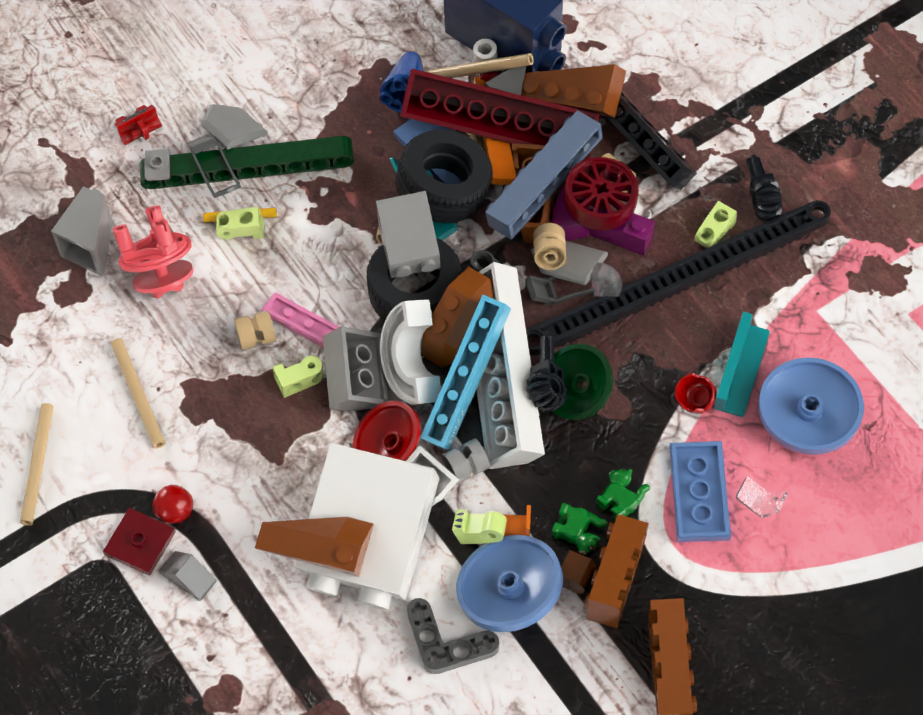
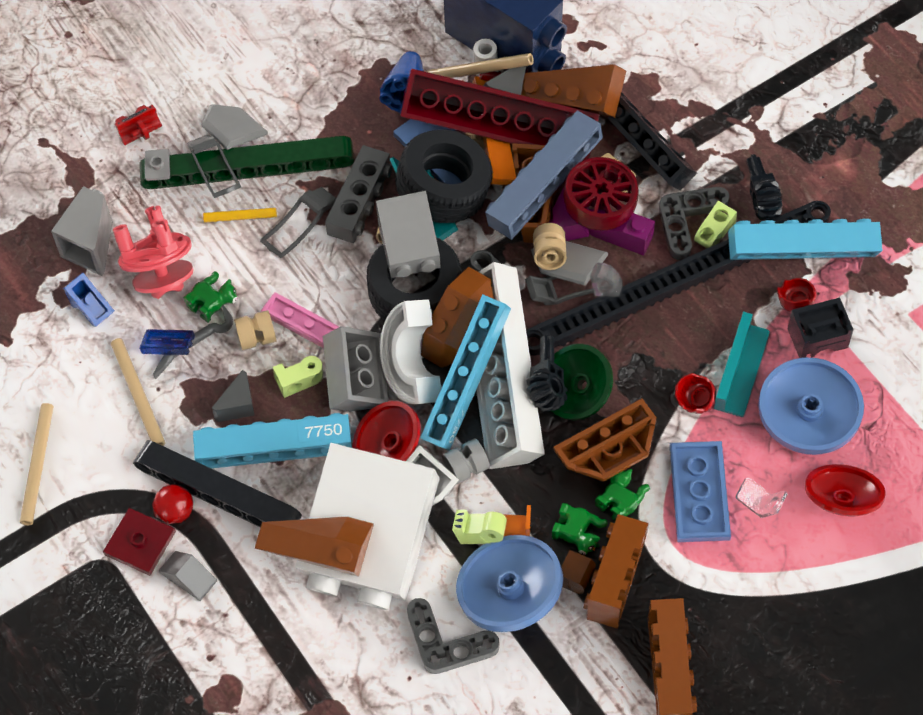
(88, 300): none -> slope
(166, 345): none -> clear blue tile
(199, 336): none -> dark grey piece
(208, 298): none -> green animal
(212, 486): none -> black beam
(235, 401): none -> dark grey slope
(240, 223): yellowish green leg -> none
(270, 441): none -> medium azure brick
(318, 201): none -> dark grey piece
(368, 162): none -> dark grey brick
(611, 443): none -> dark orange wedge
(682, 210): none -> dark grey beam
(796, 293): none -> red hair
(804, 240): none -> medium azure brick
(824, 328): none -> black piece
(845, 490): none -> red dish

